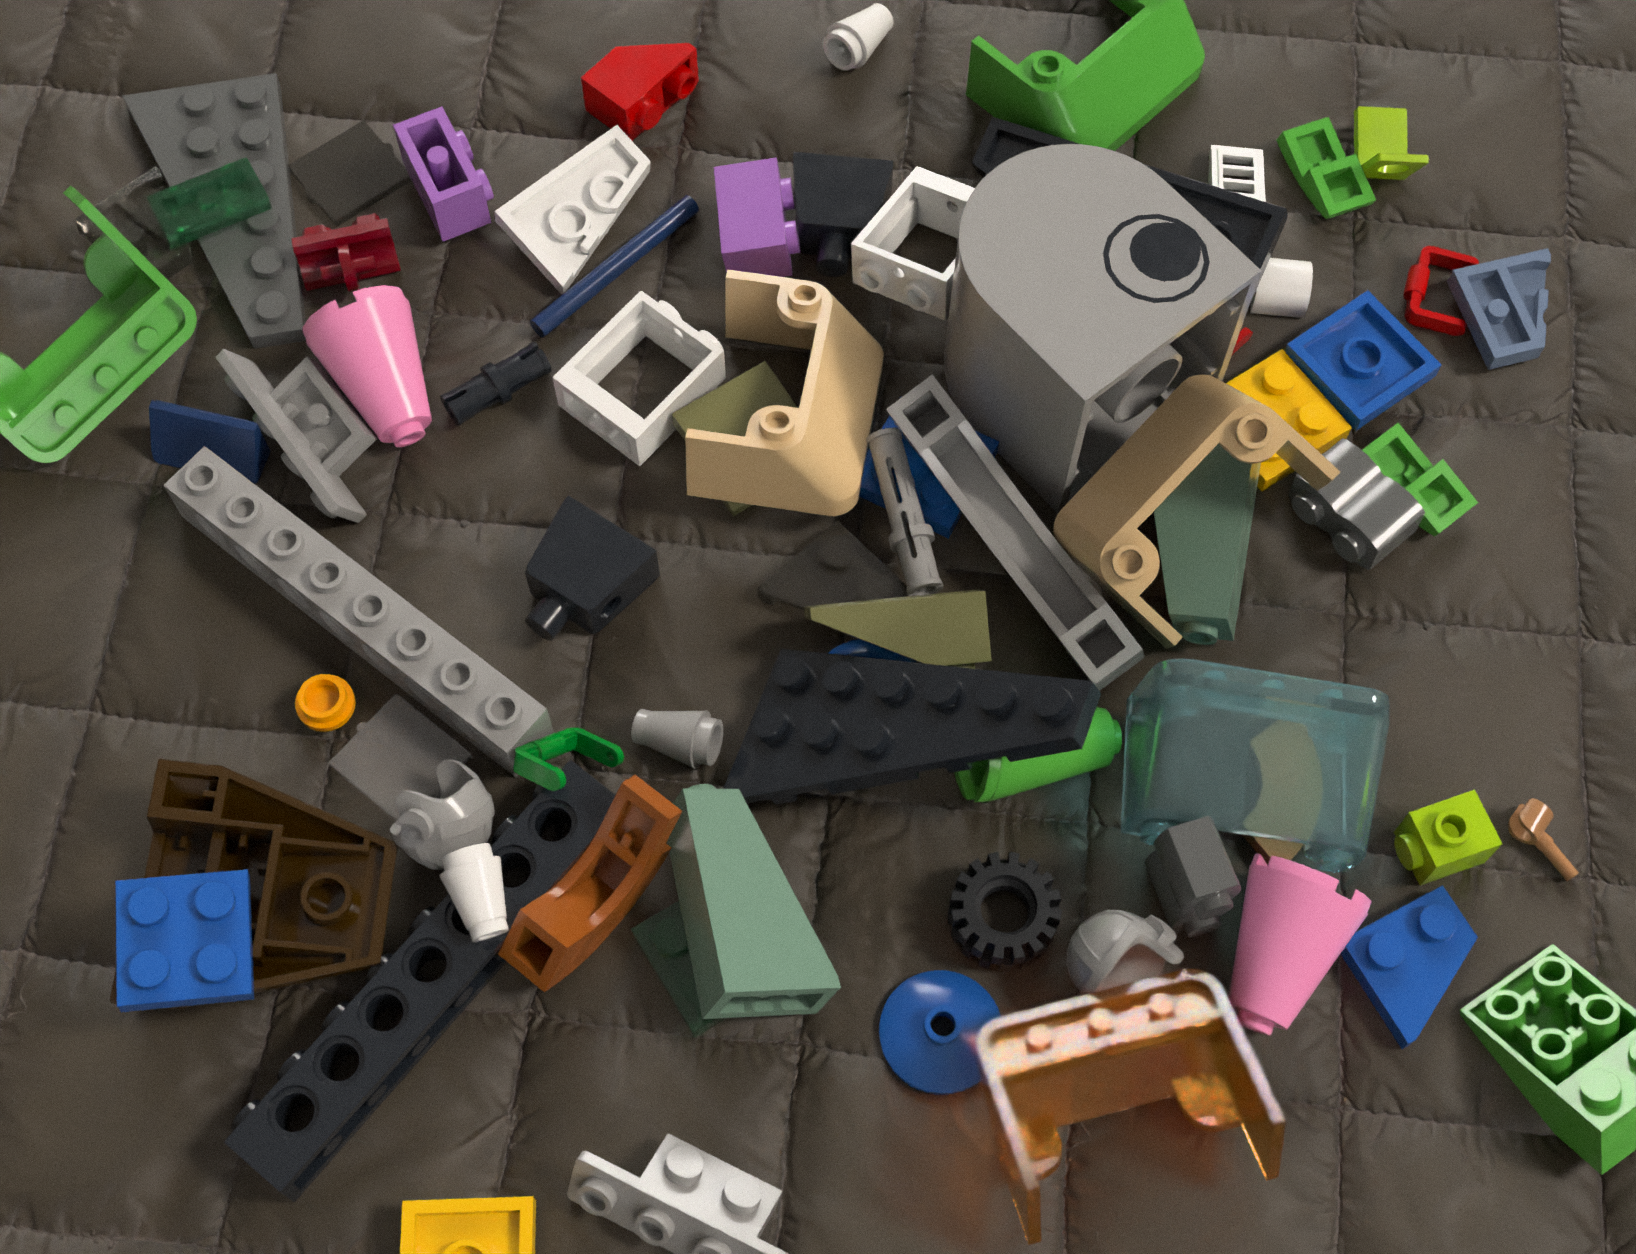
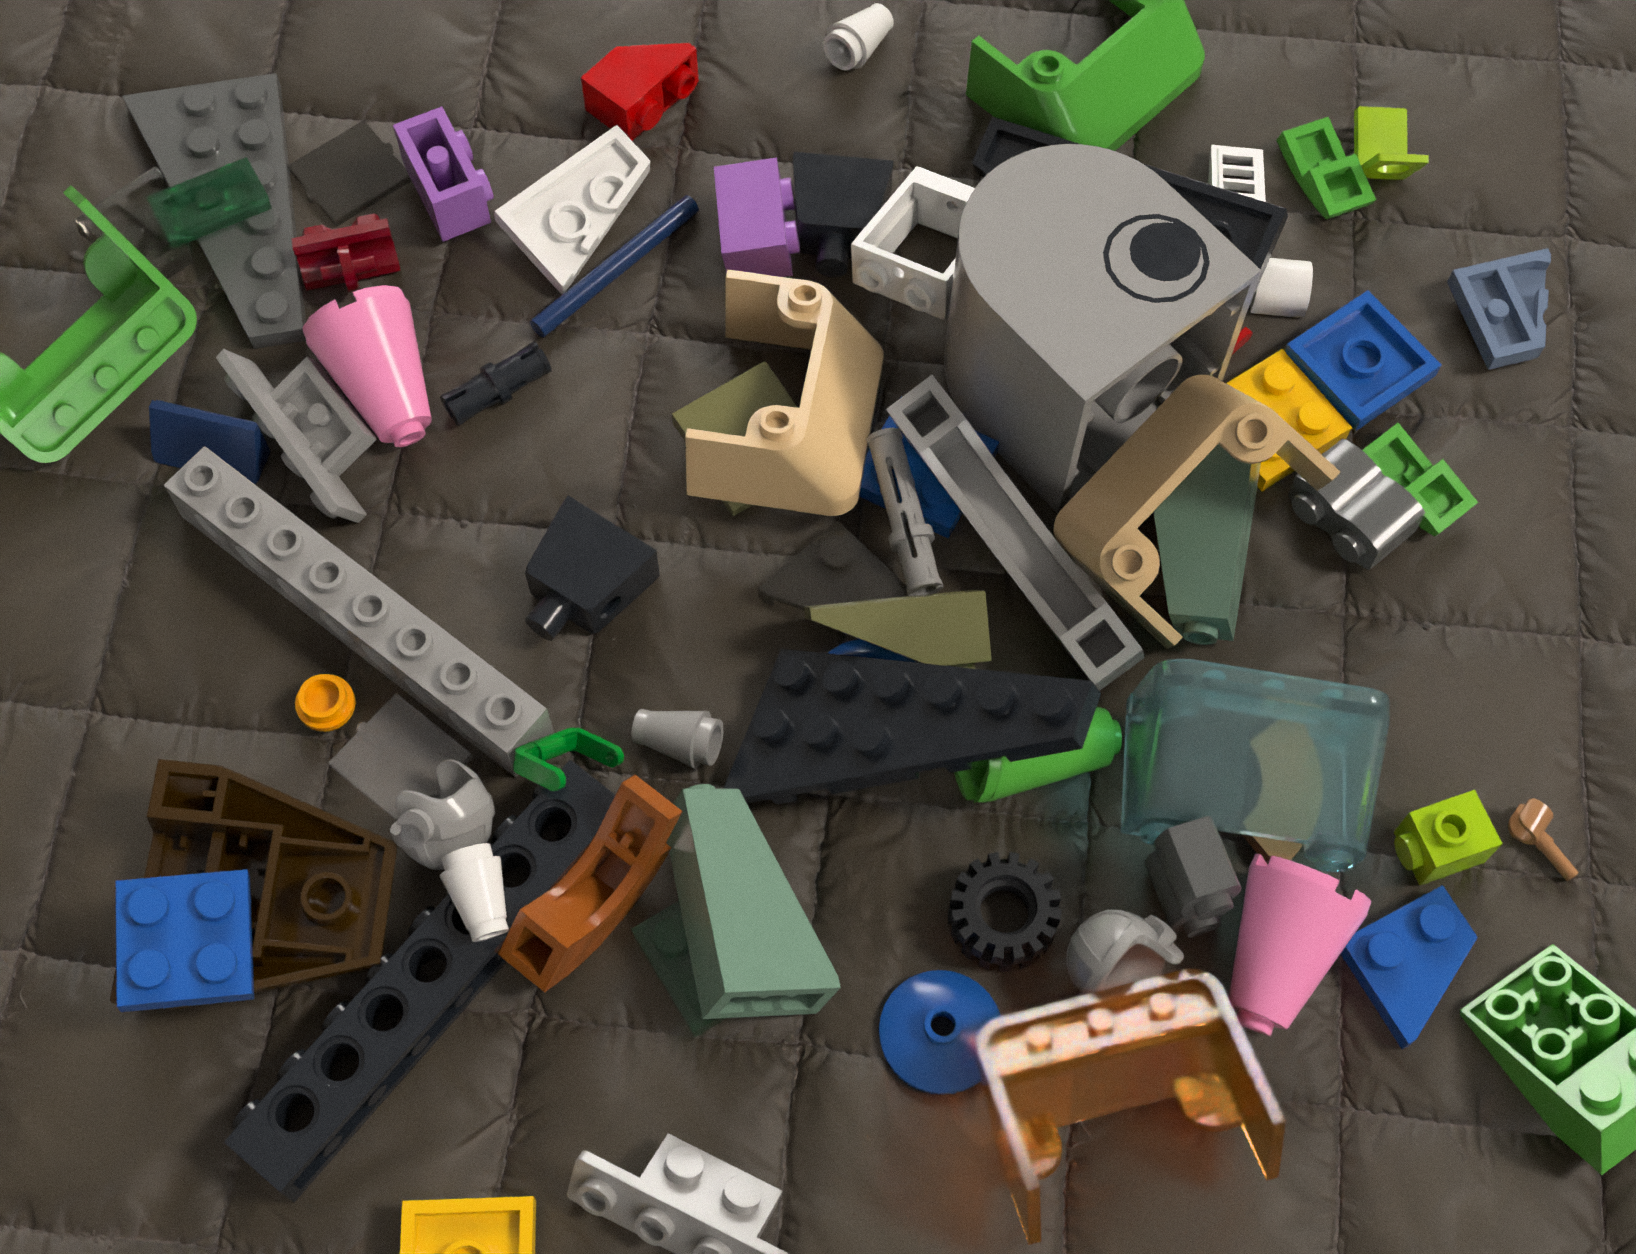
(607, 416): white window -> none
(1417, 284): red piece -> none

